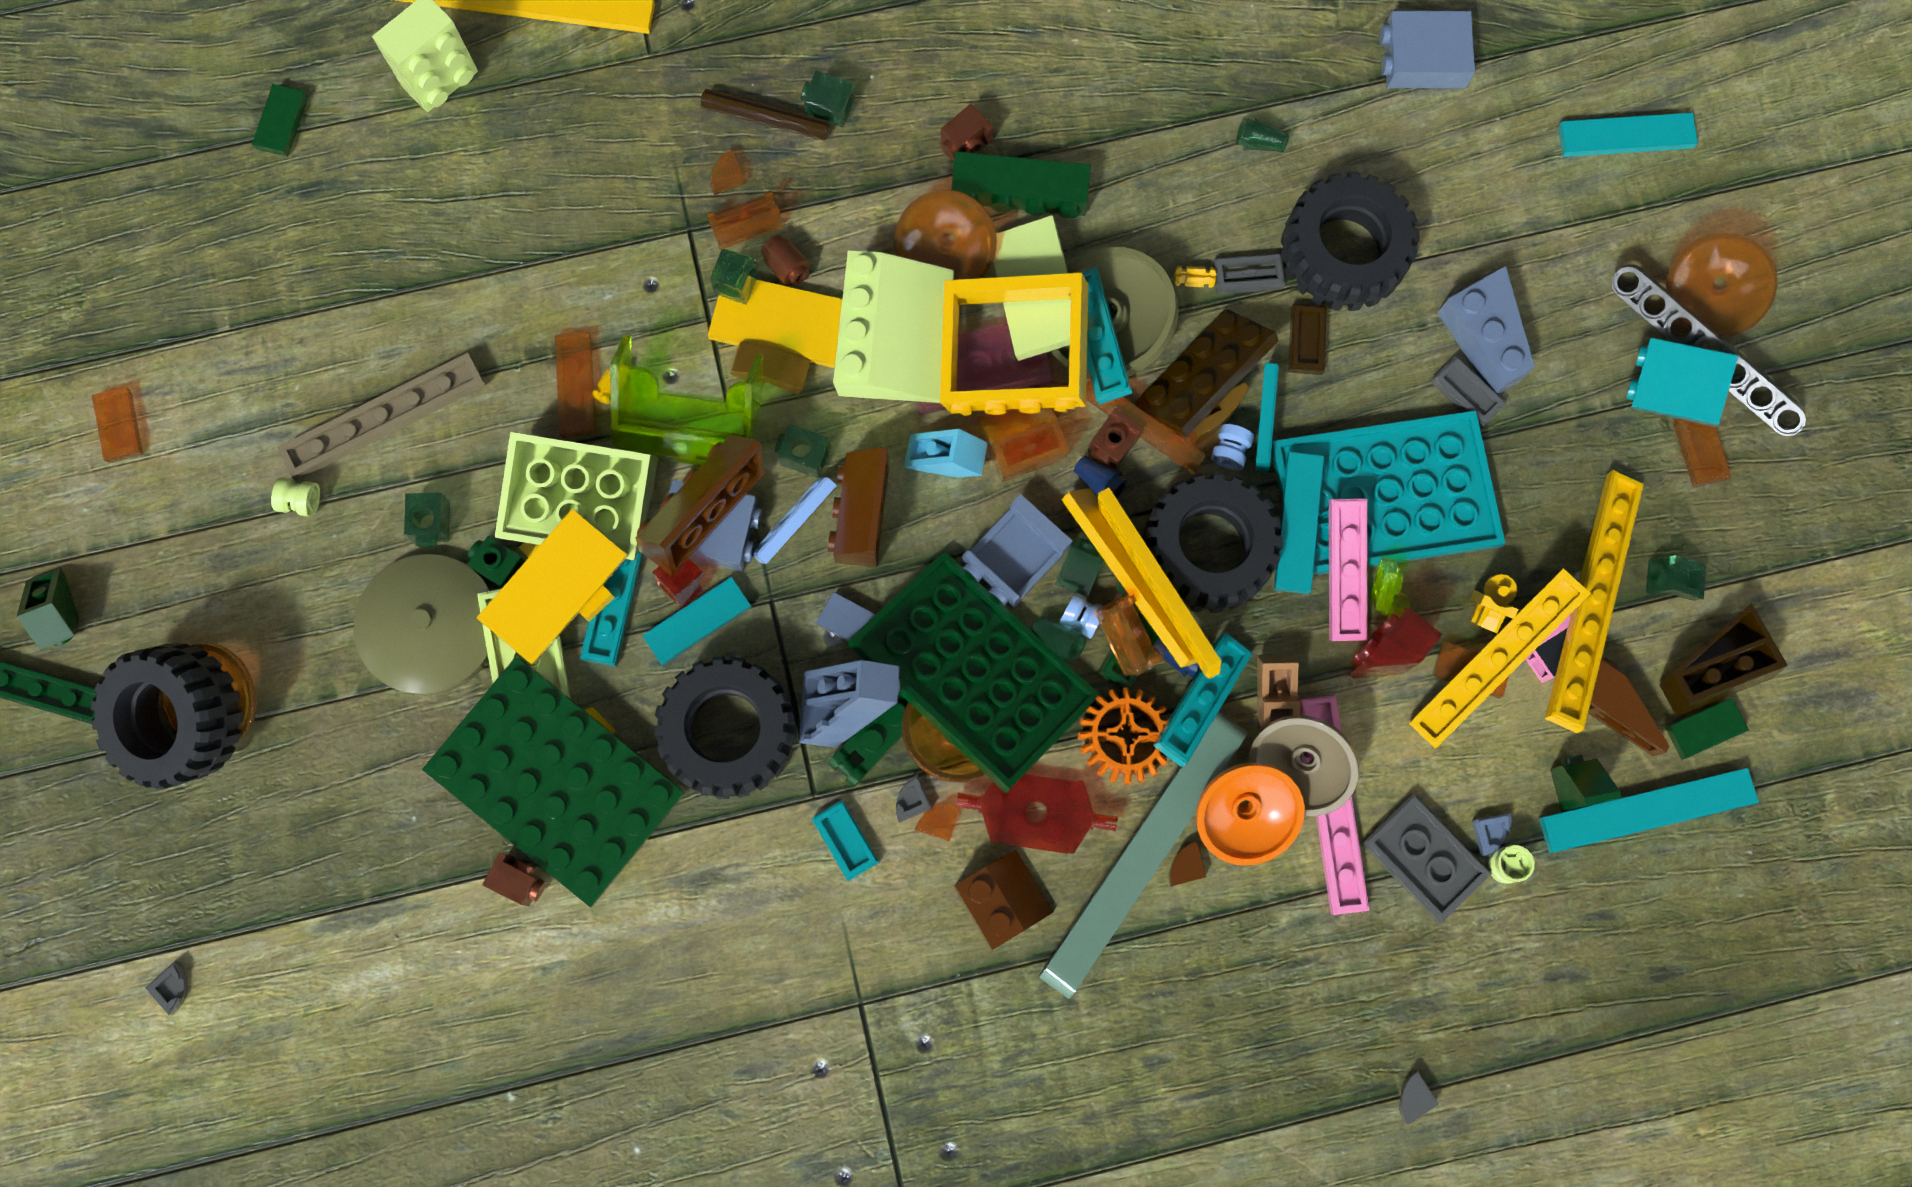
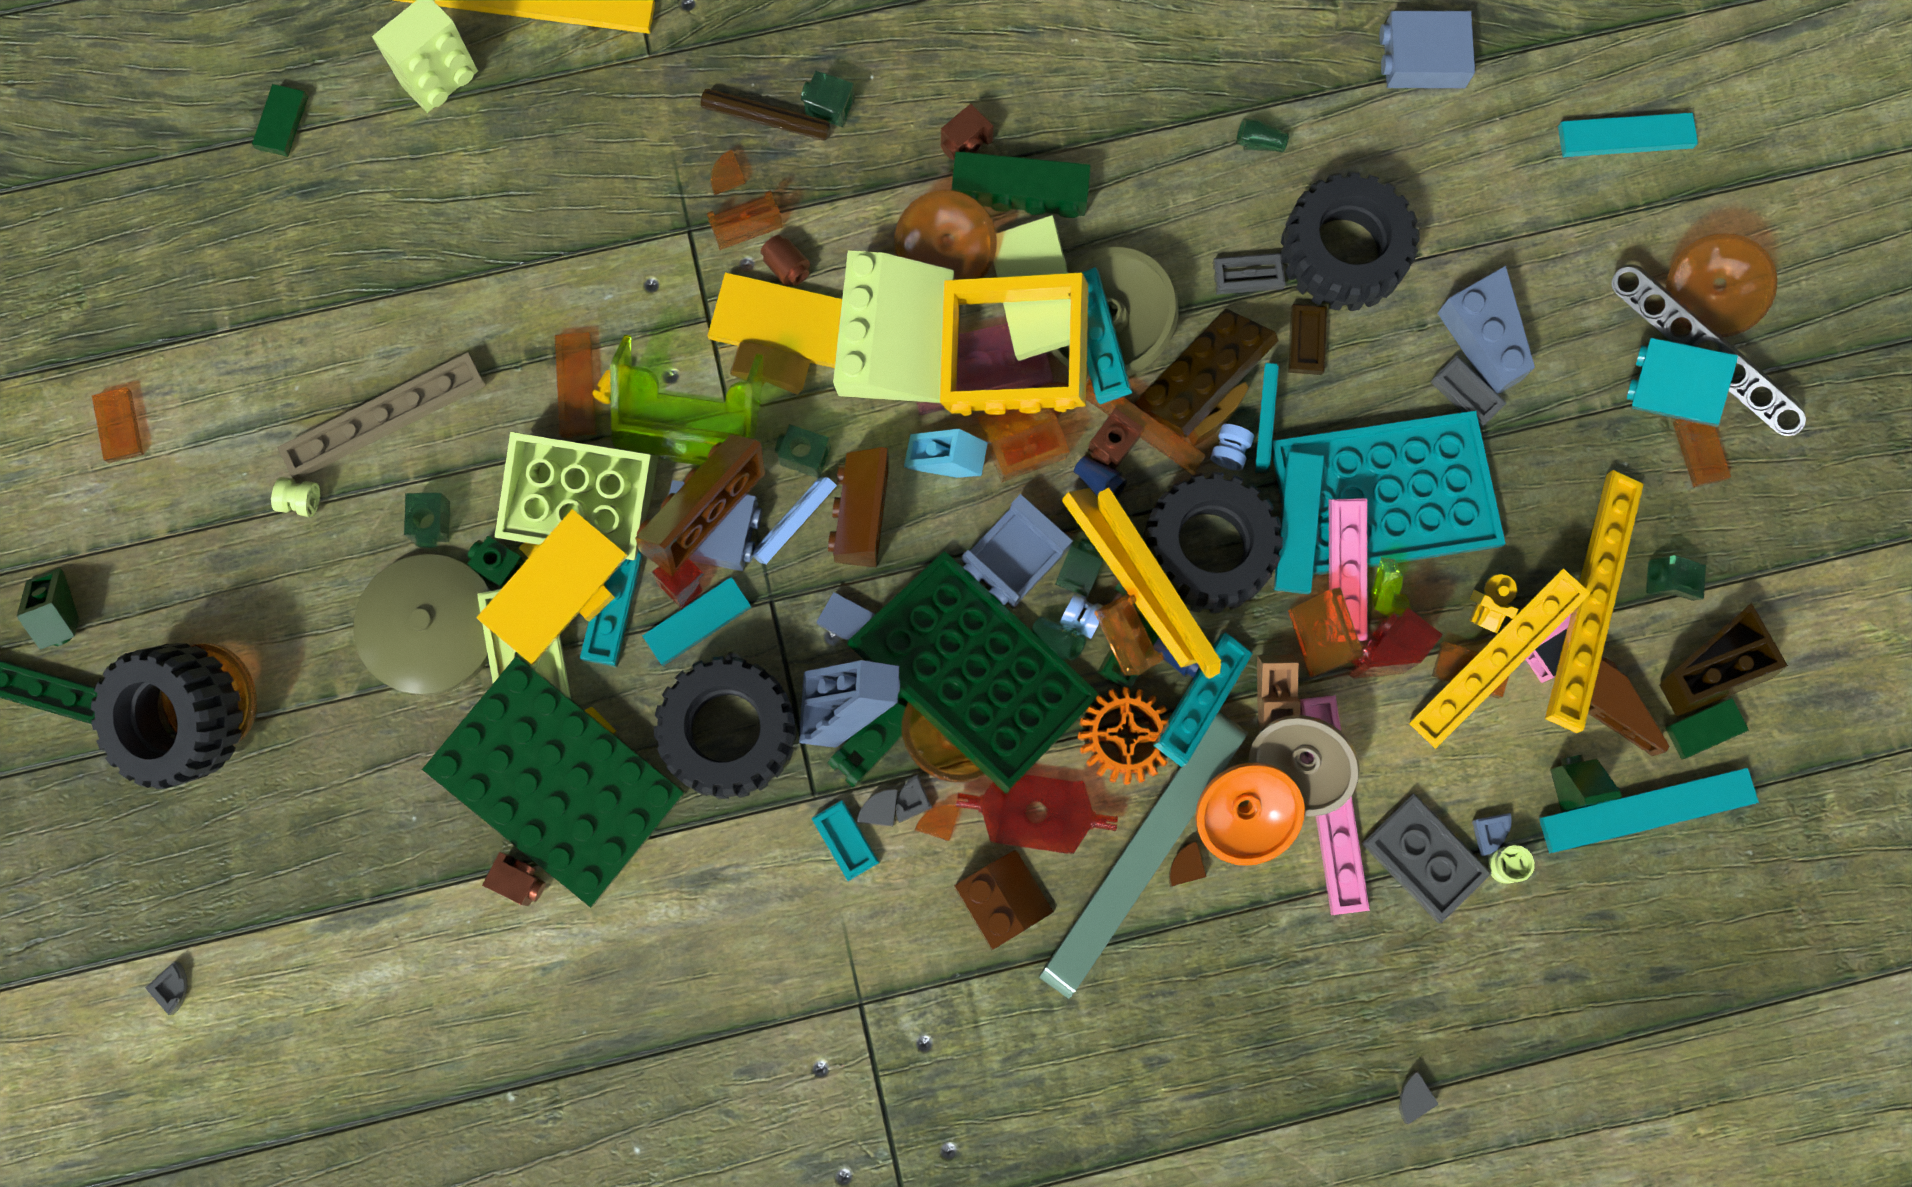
(734, 276): clear green brick -> none
(879, 809): none -> dark grey tile
(1194, 276): yellow piece -> none
(1325, 632): none -> clear orange tile

